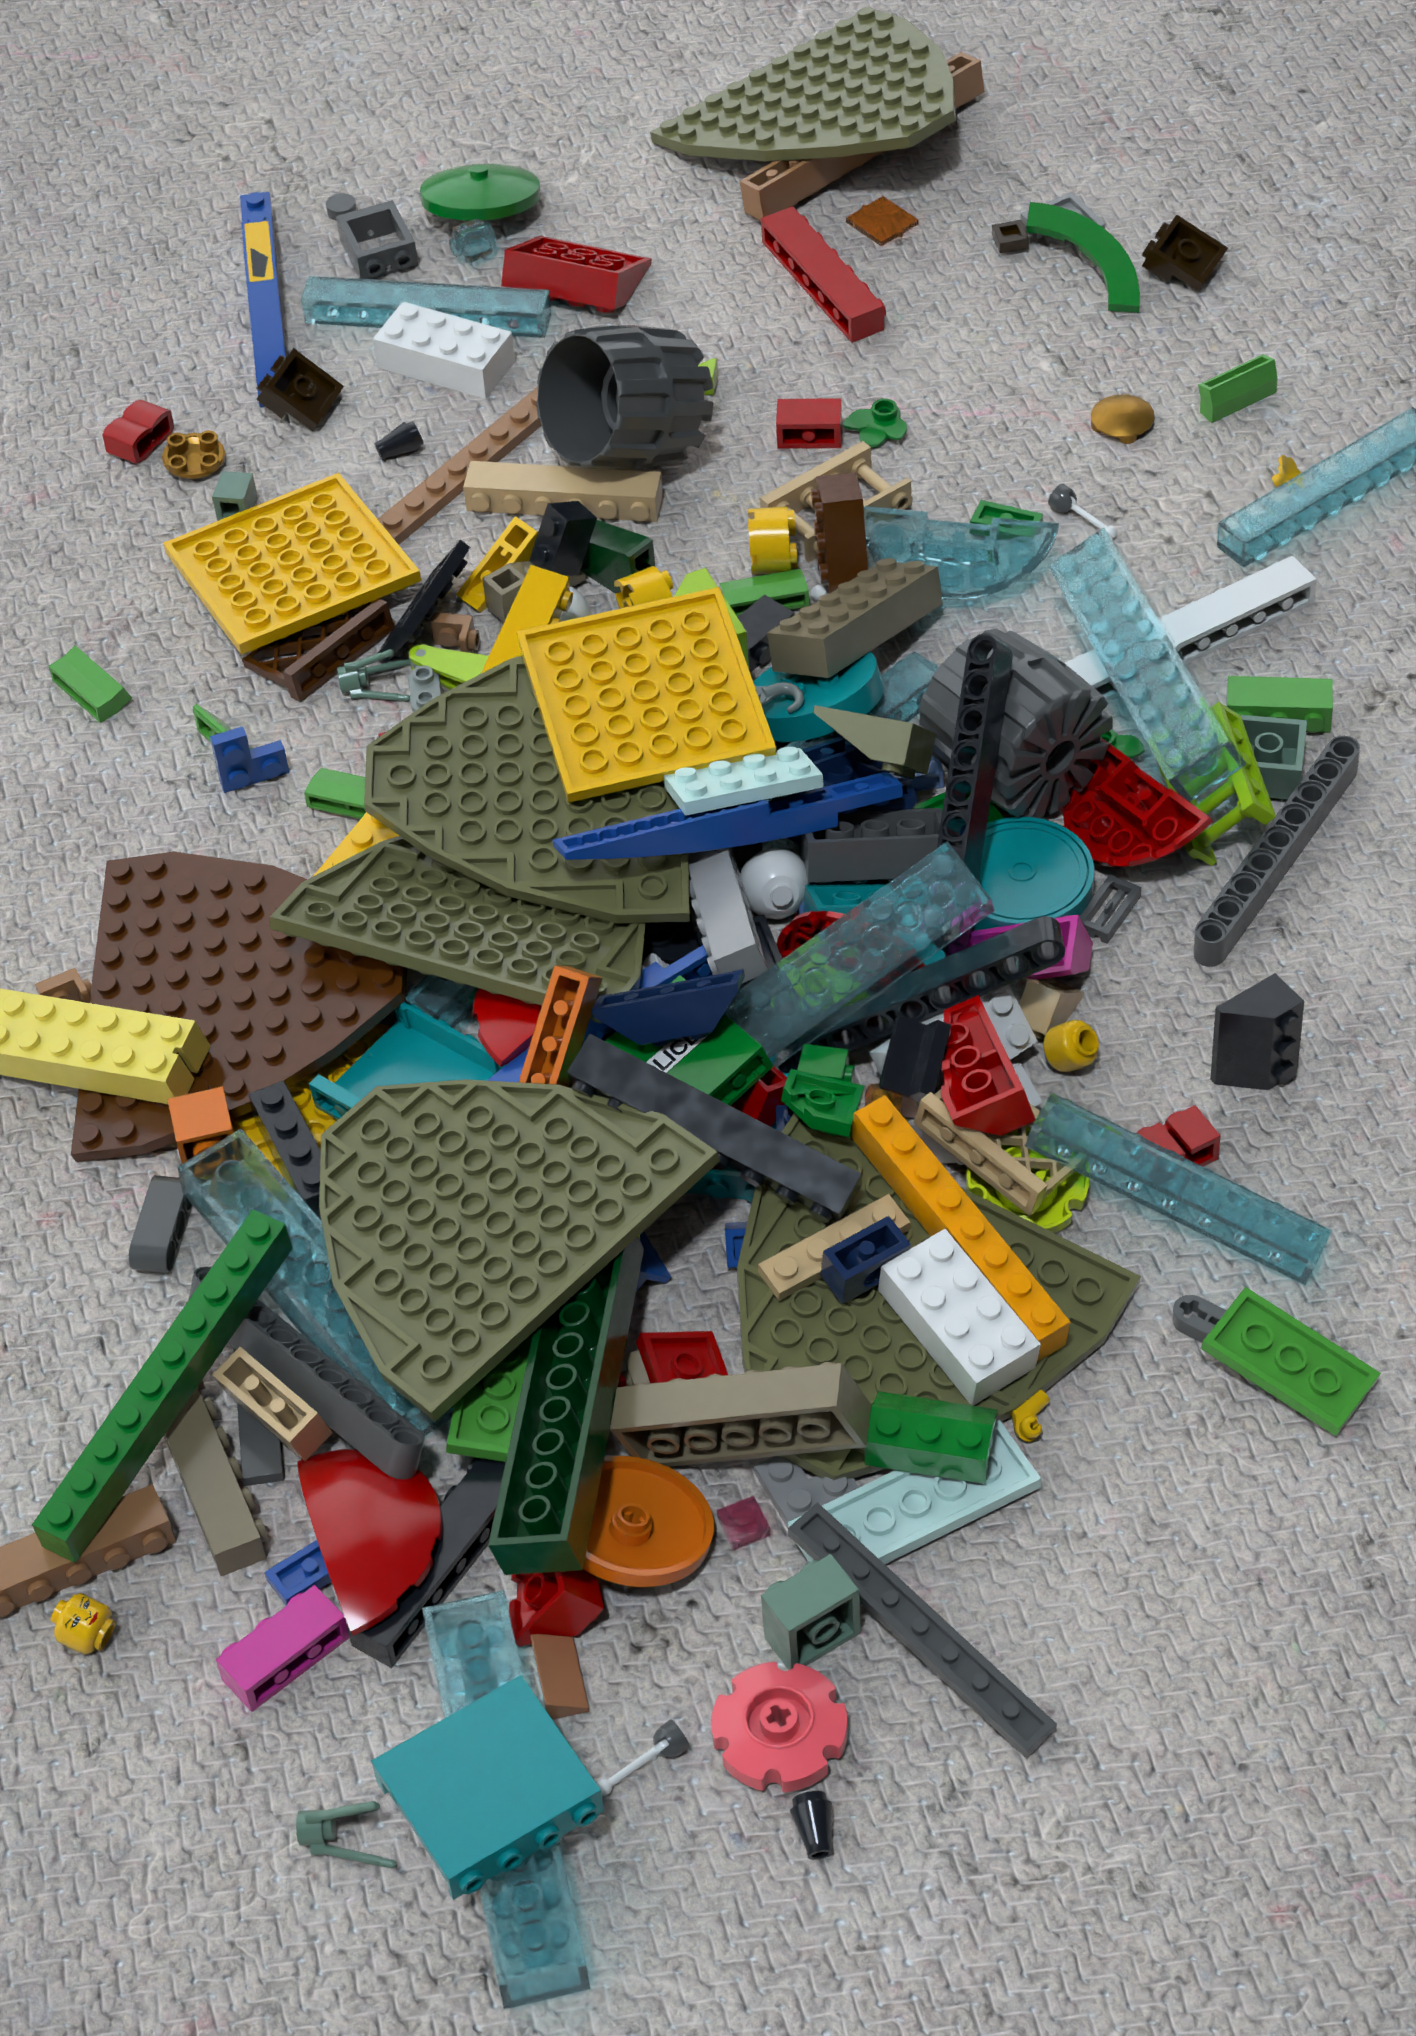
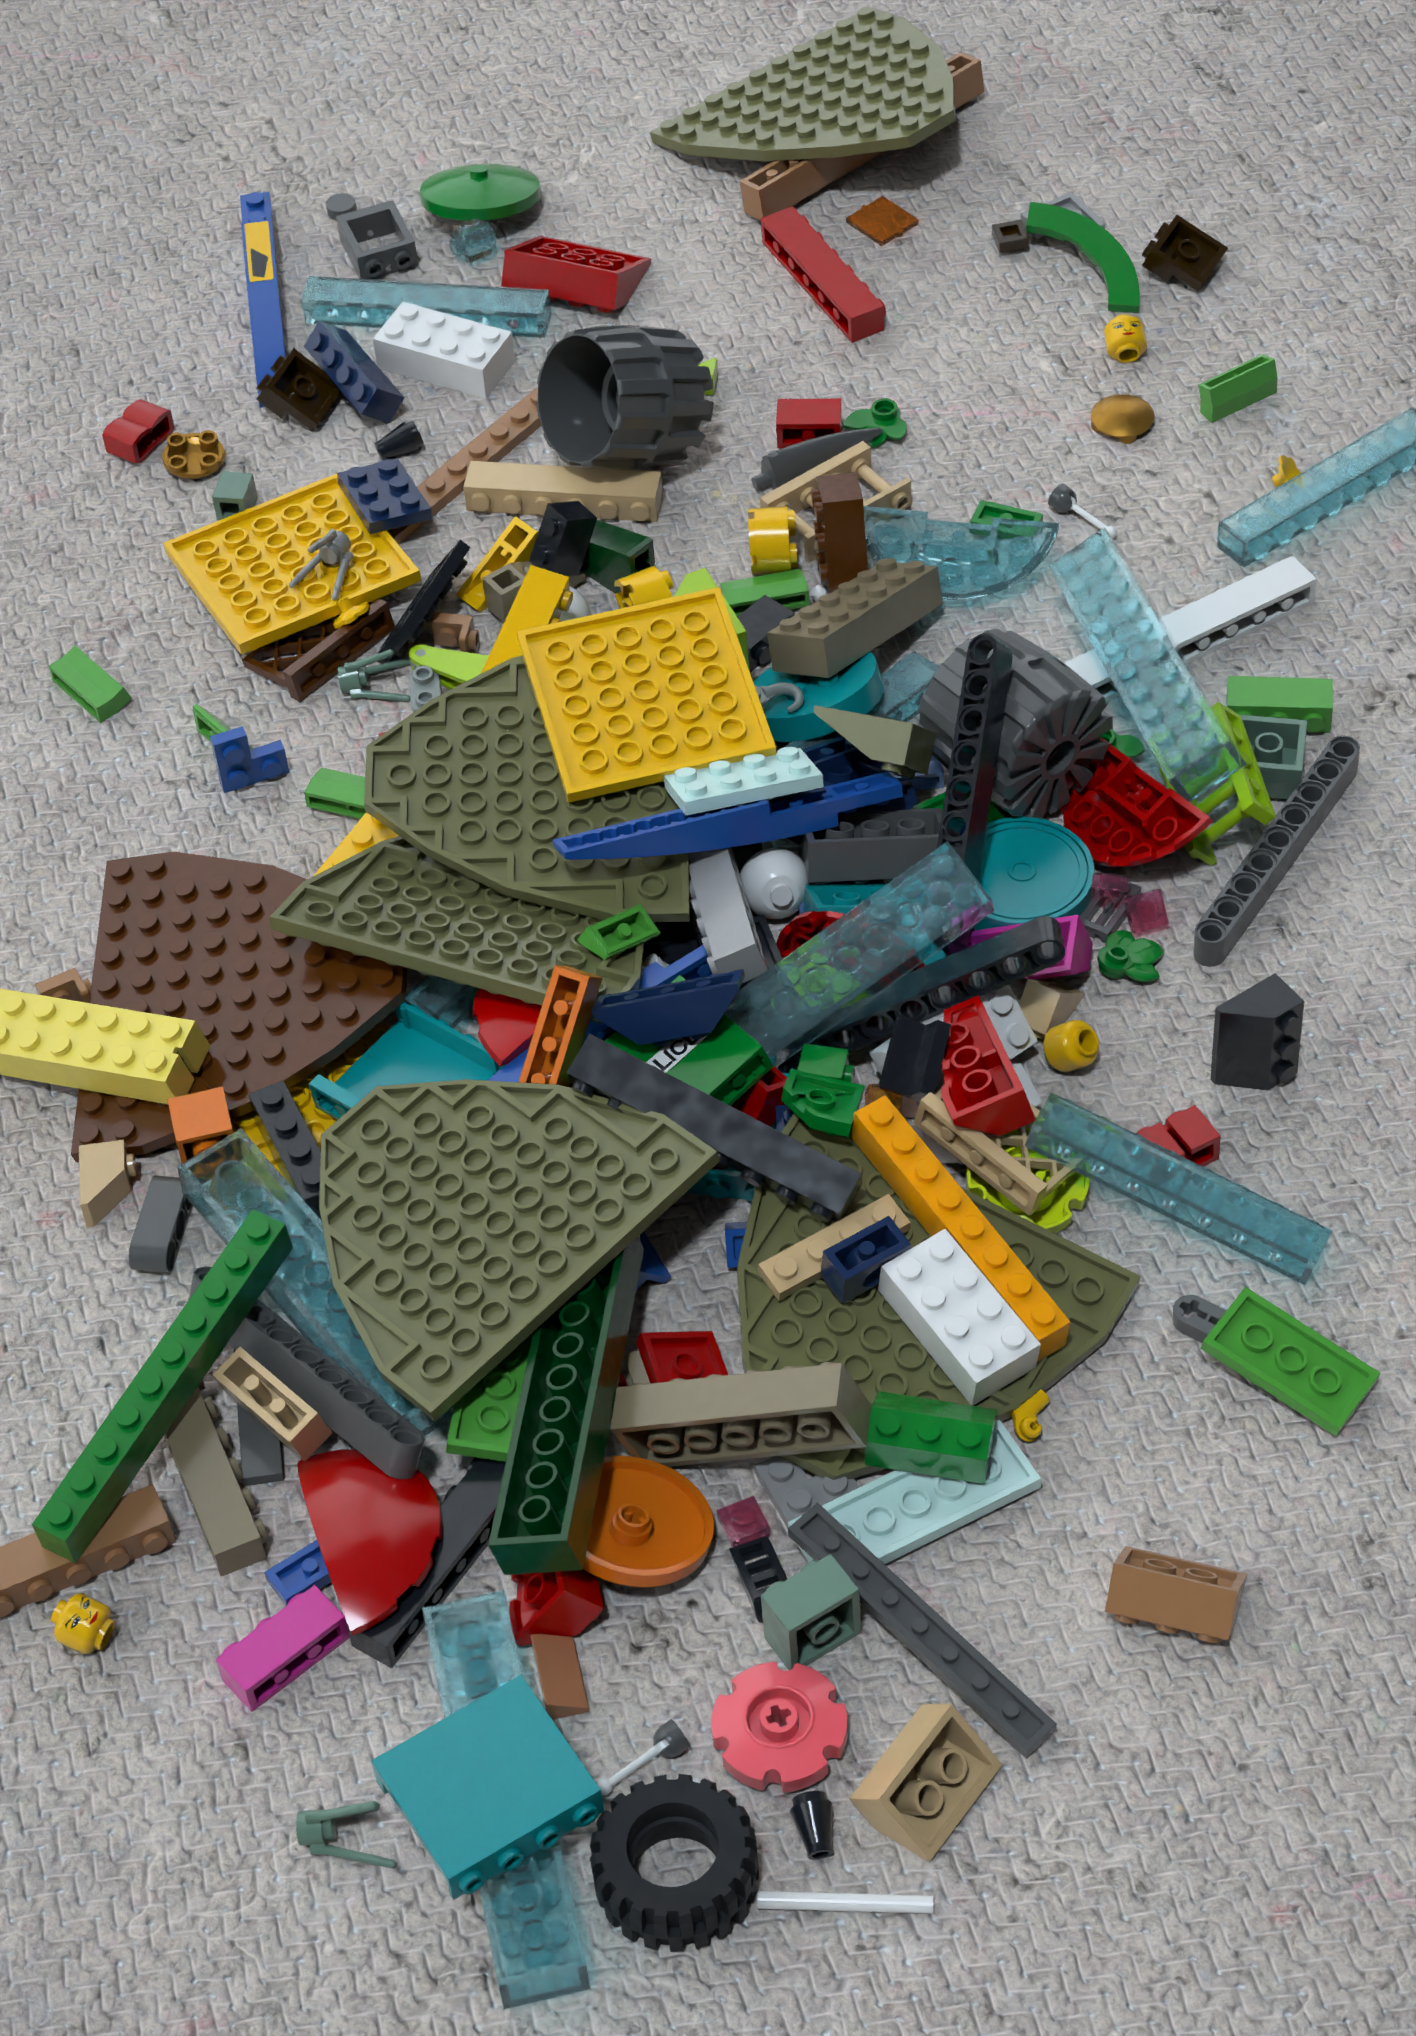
(104, 1178): none -> tan slope
(332, 549): none -> light grey plant
(349, 612): none -> yellow plant
(354, 372): none -> dark blue brick
(384, 495): none -> dark blue plate
(619, 932): none -> bright green slope
(682, 1912): none -> black tyre
(752, 1550): none -> black slope
(801, 457): none -> dark grey piece
(846, 1902): none -> white bar
(926, 1780): none -> tan slope
(1110, 884): none -> clear pink plate
(1125, 338): none -> yellow head
(1129, 957): none -> green plate
(1146, 911): none -> clear pink plate
(1175, 1594): none -> medium nougat slope

